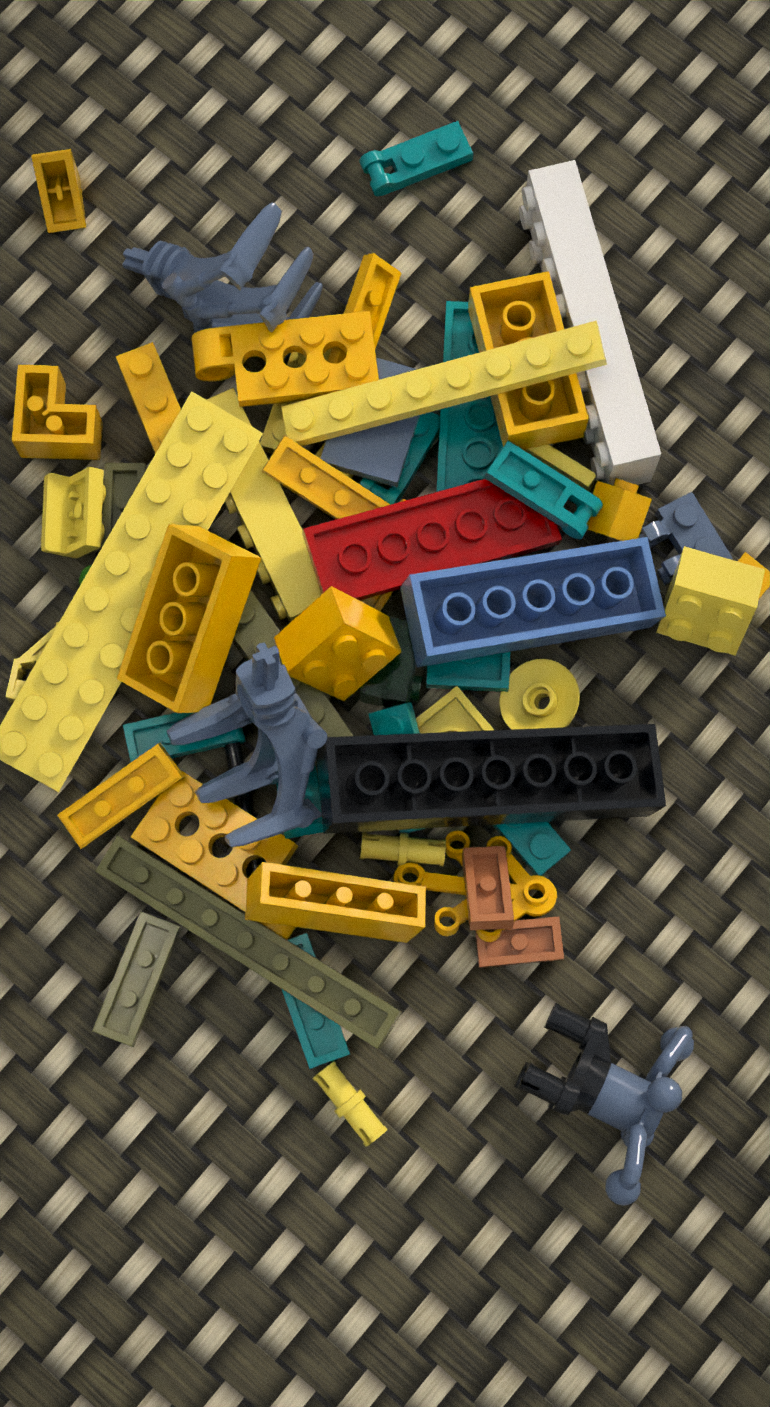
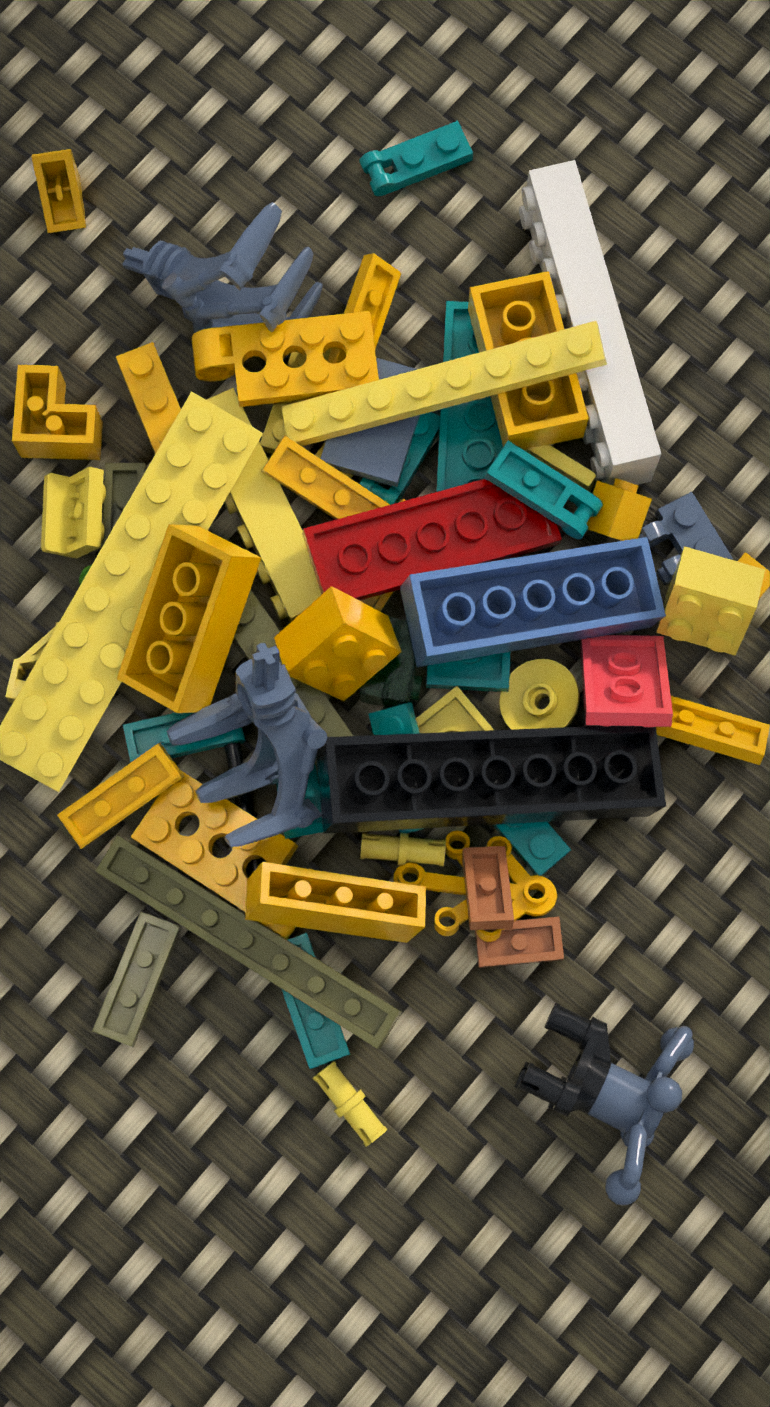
(626, 681): none -> coral plate
(717, 731): none -> yellow plate

